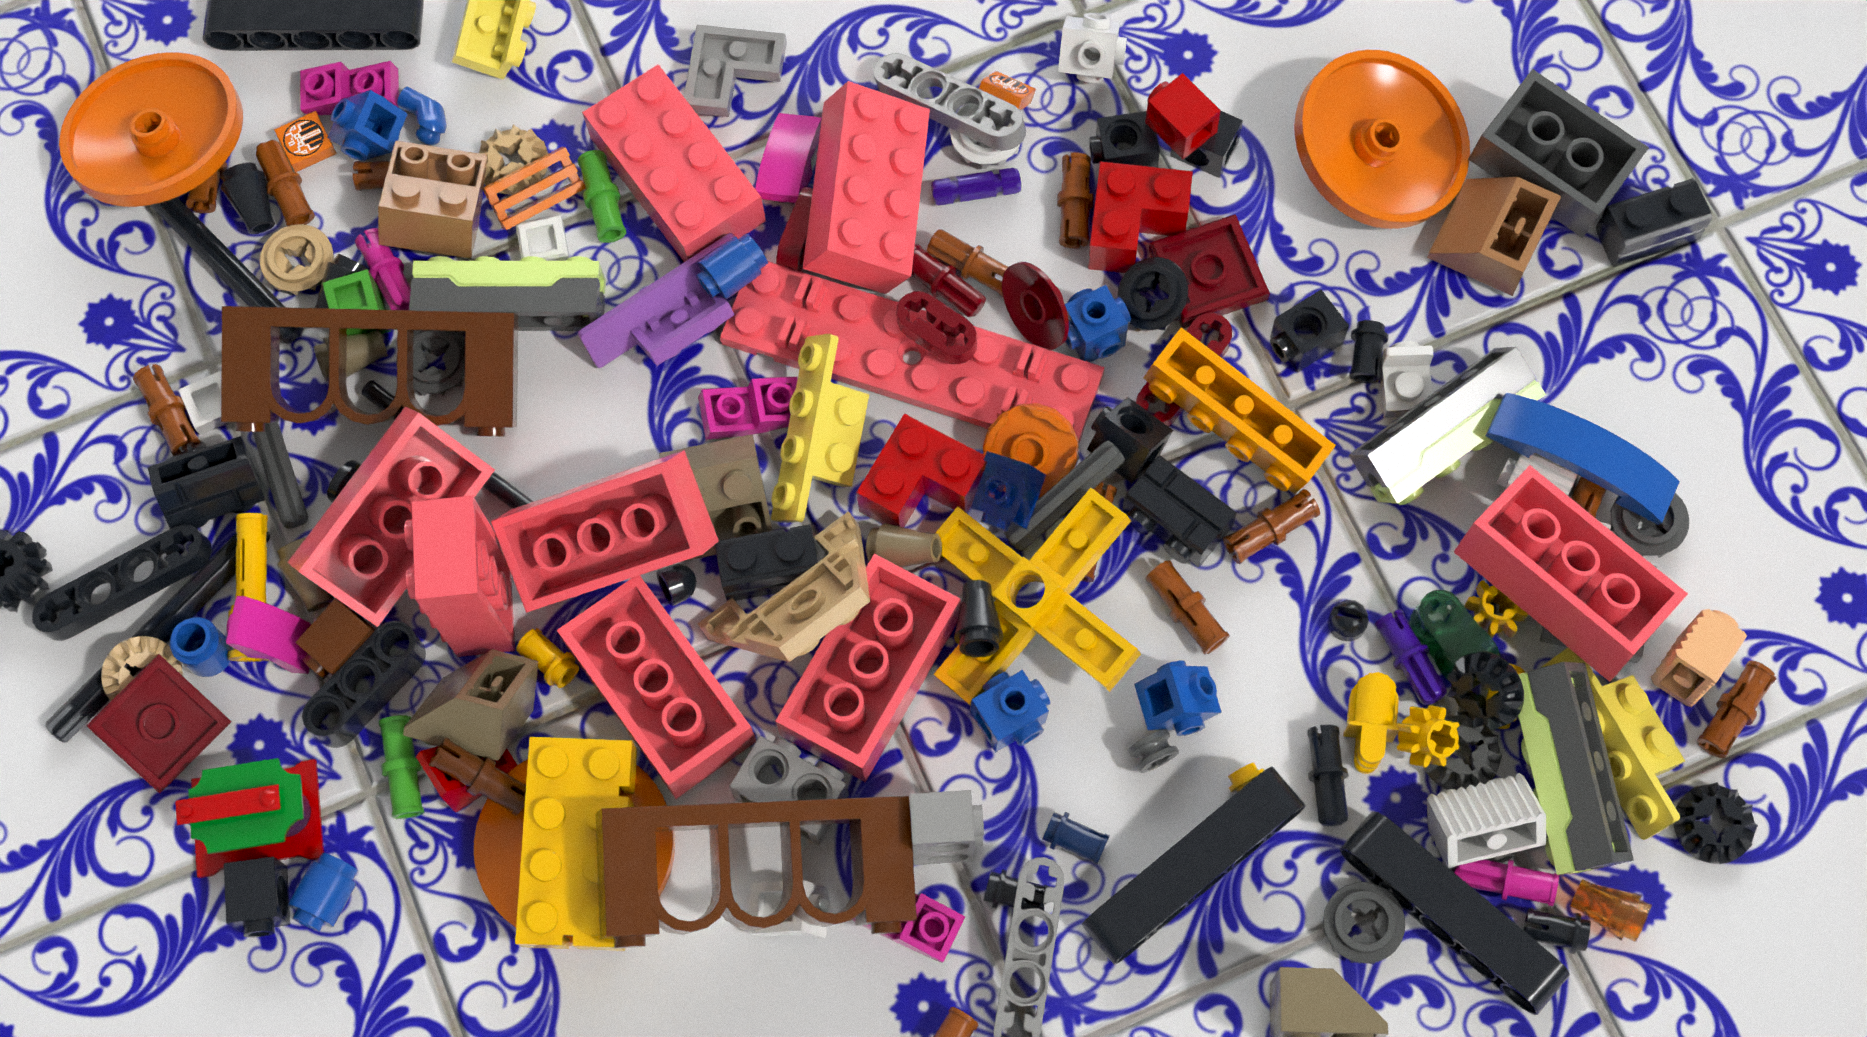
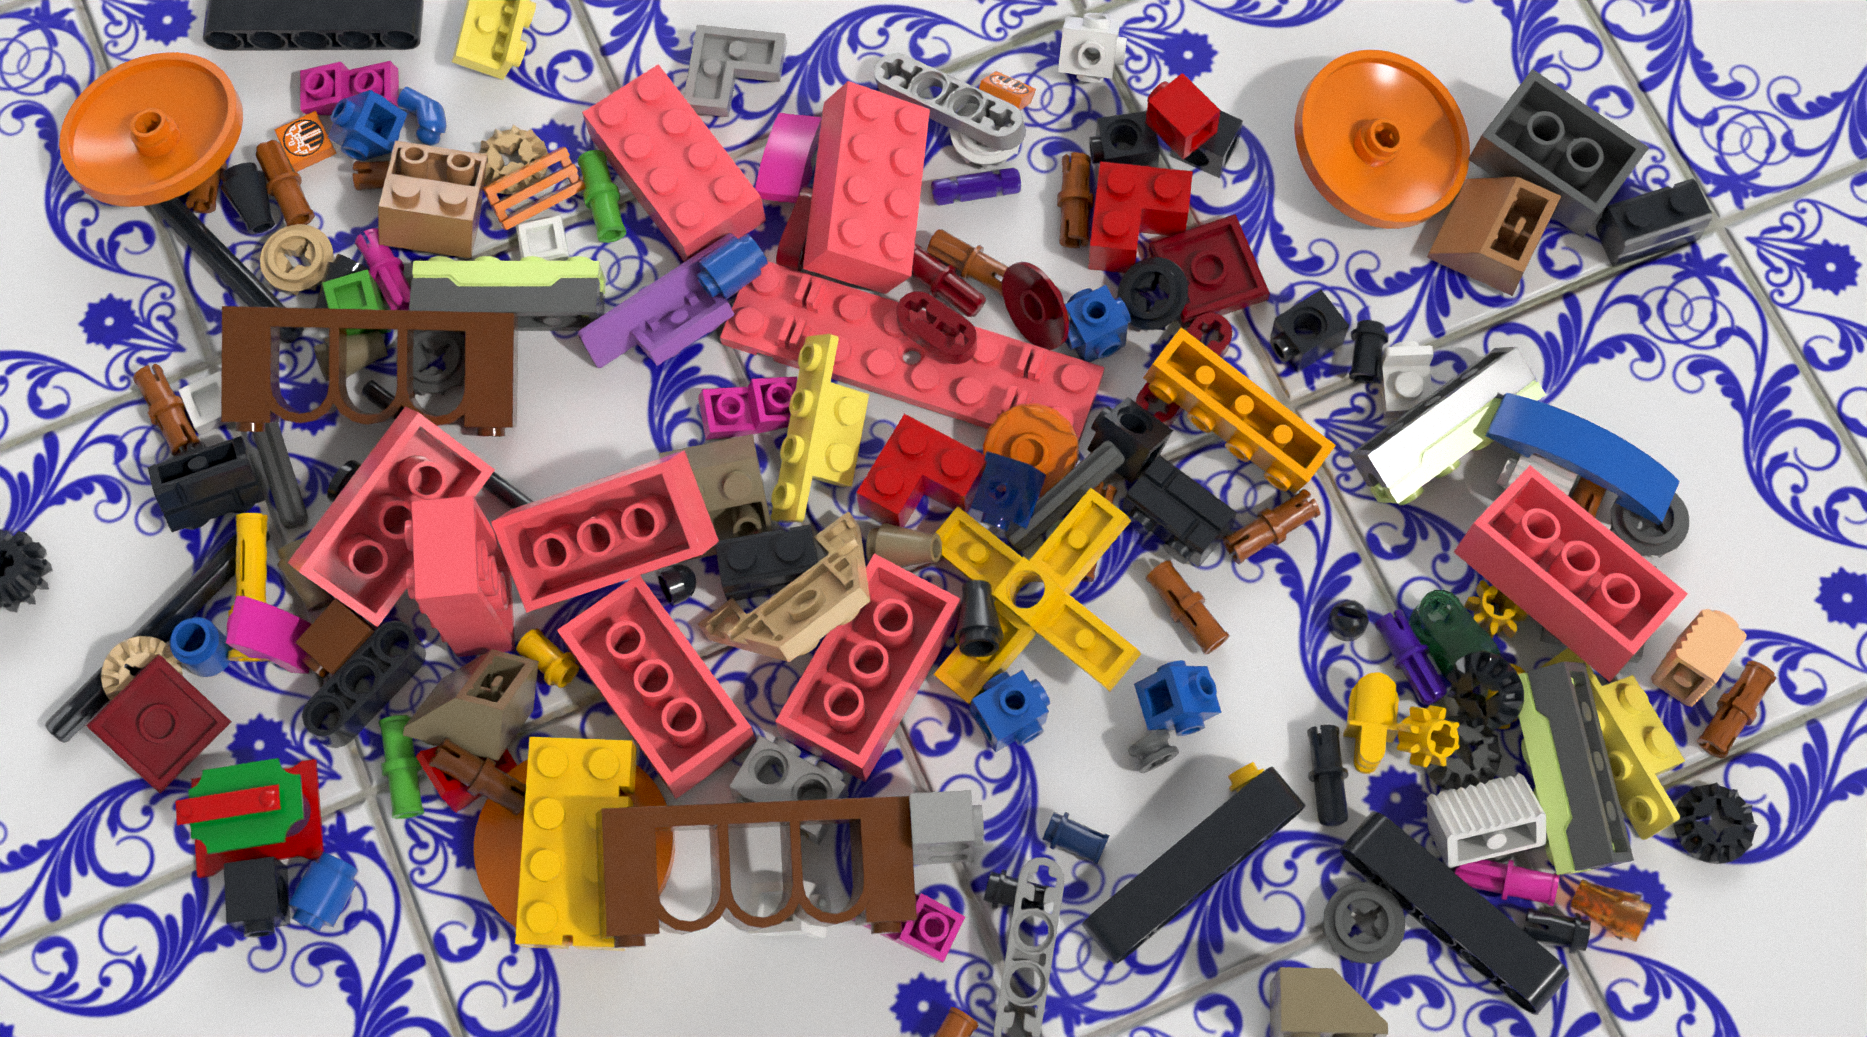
(120, 576): black beam -> none

